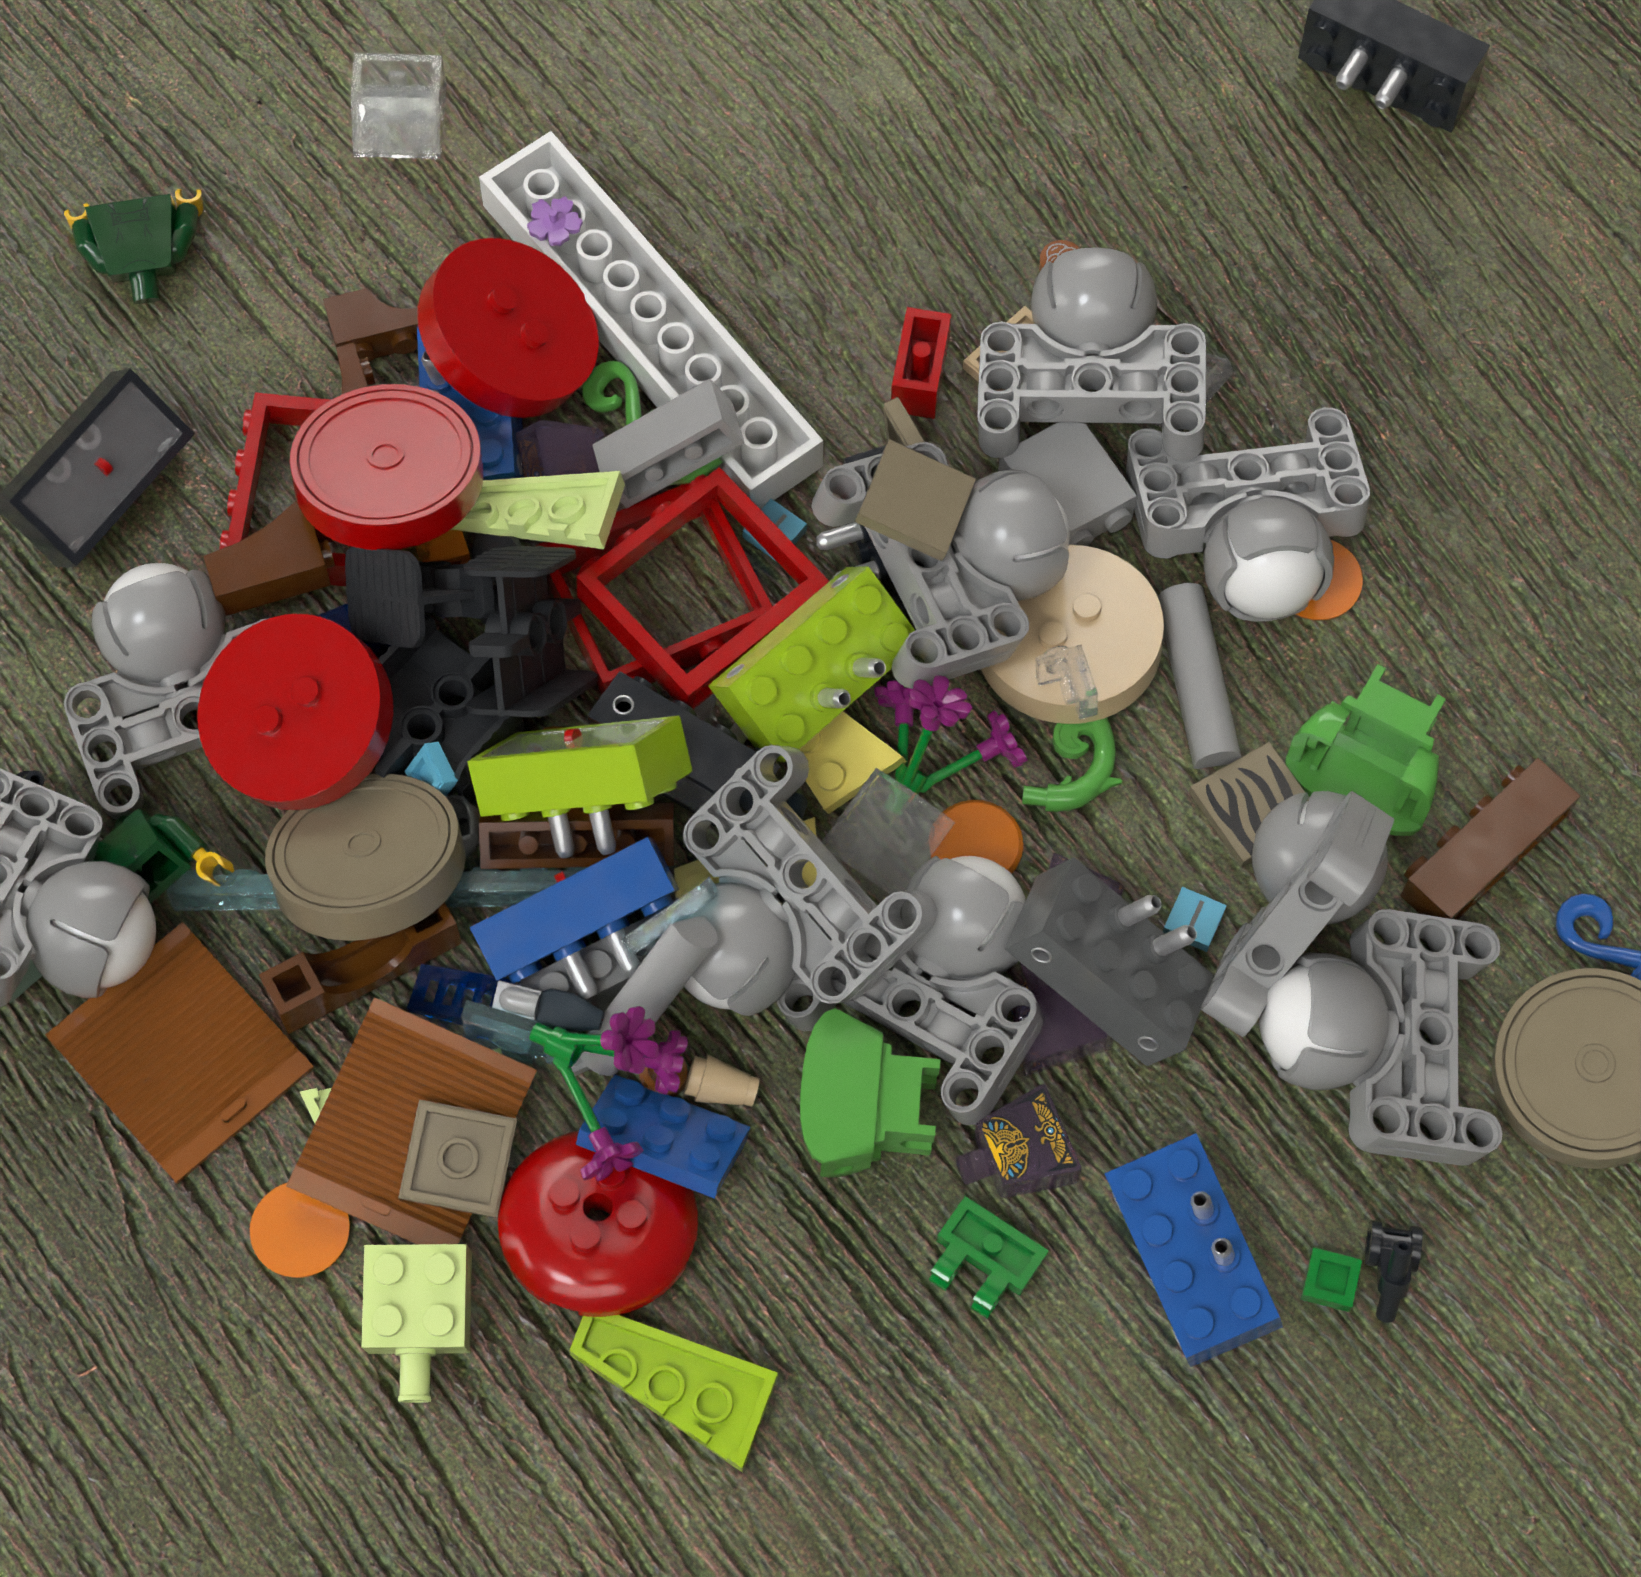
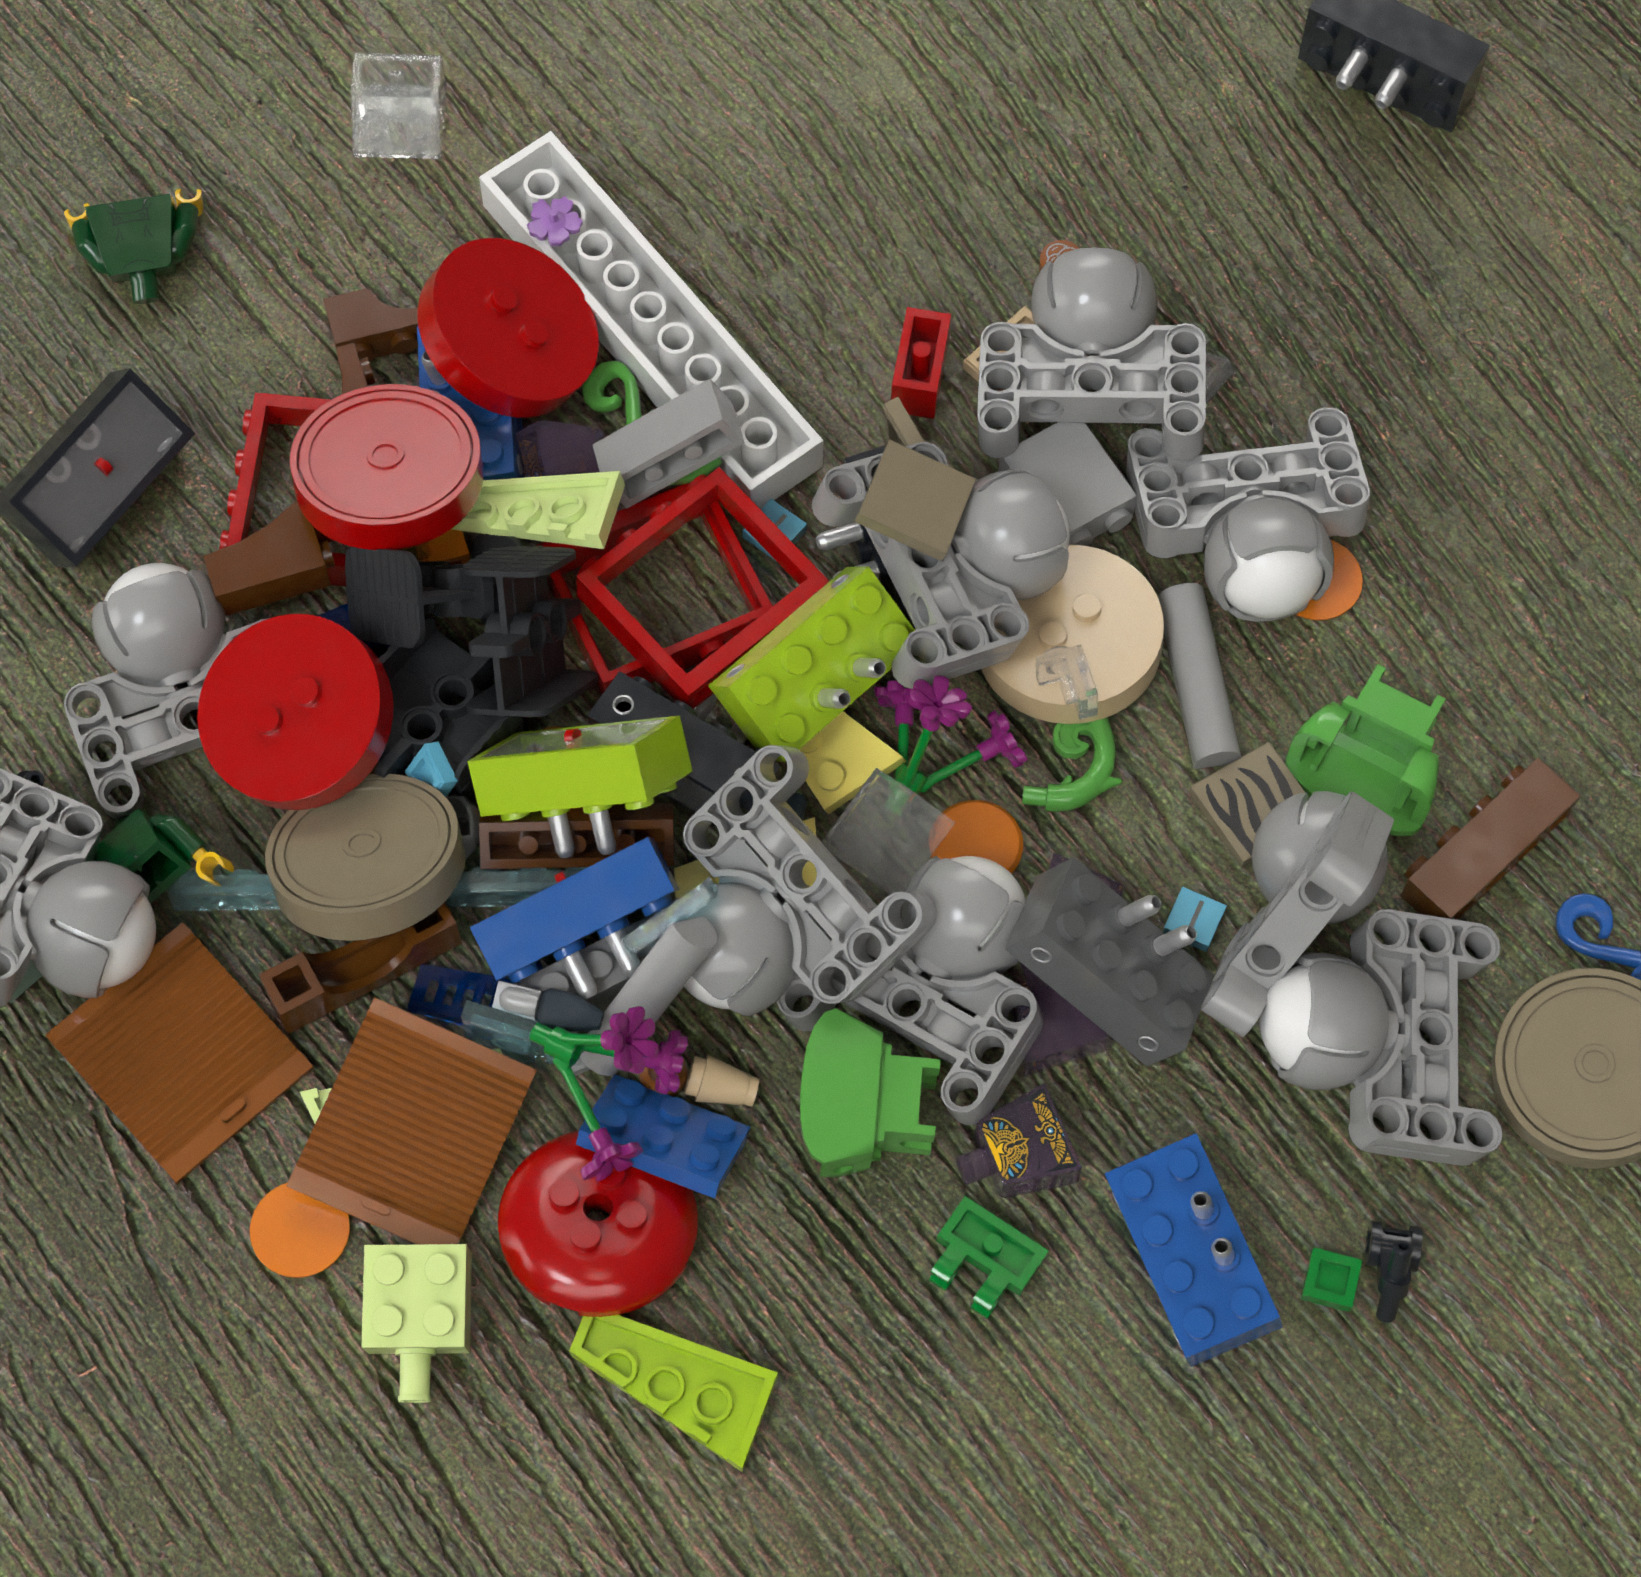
(457, 1158): dark tan tile -> none

